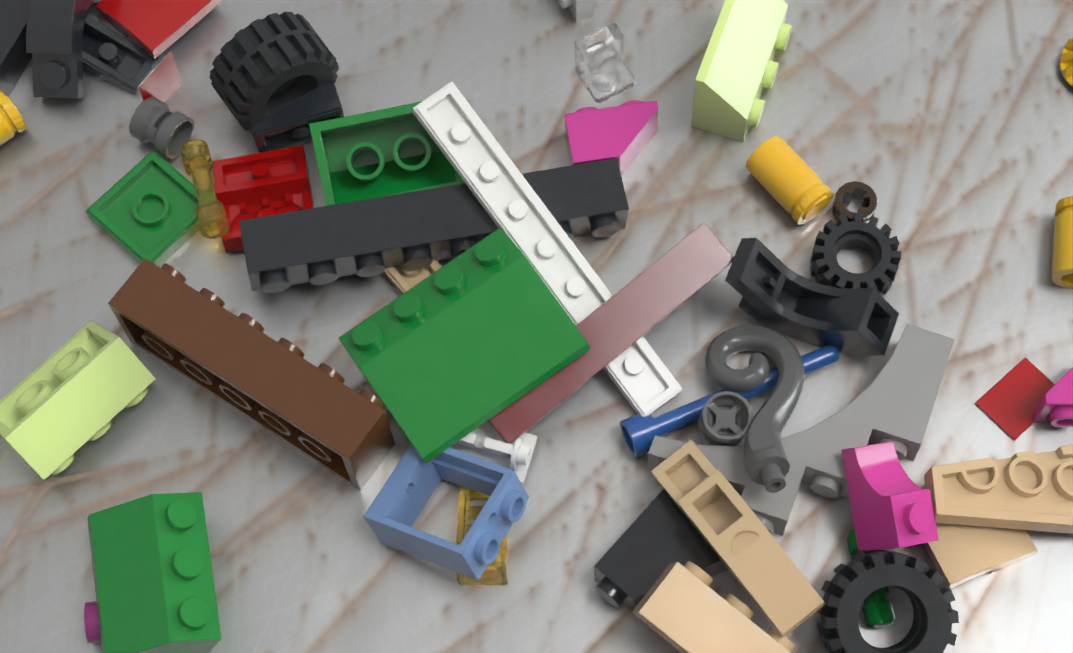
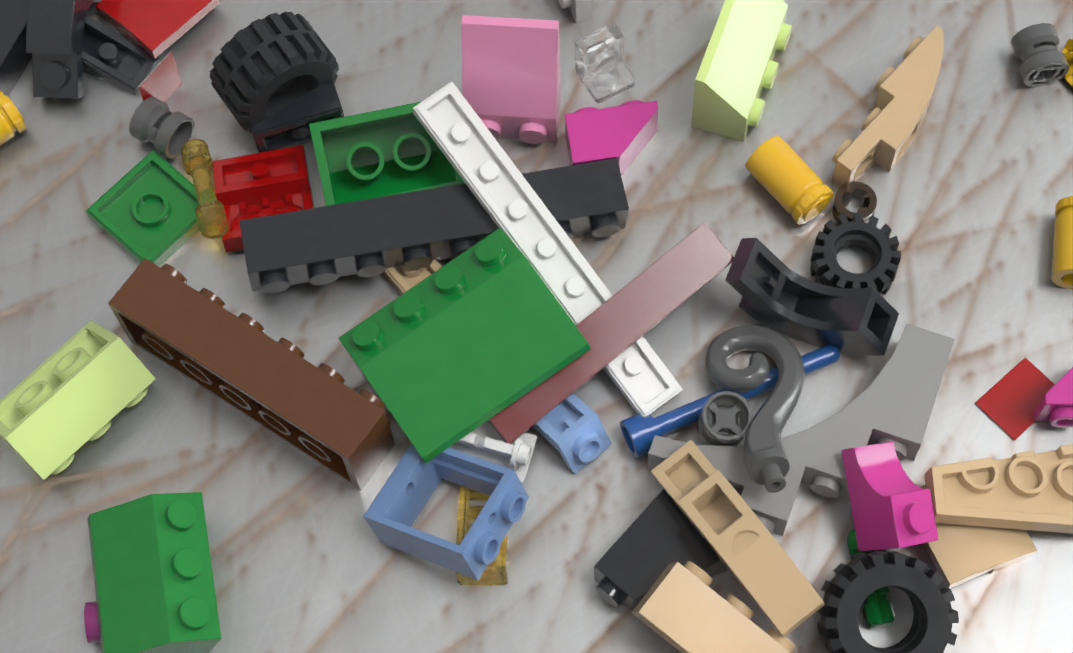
(513, 75): none -> bright pink slope
(574, 432): none -> light blue bracket
(898, 111): none -> tan slope
(1039, 55): none -> dark grey wheel

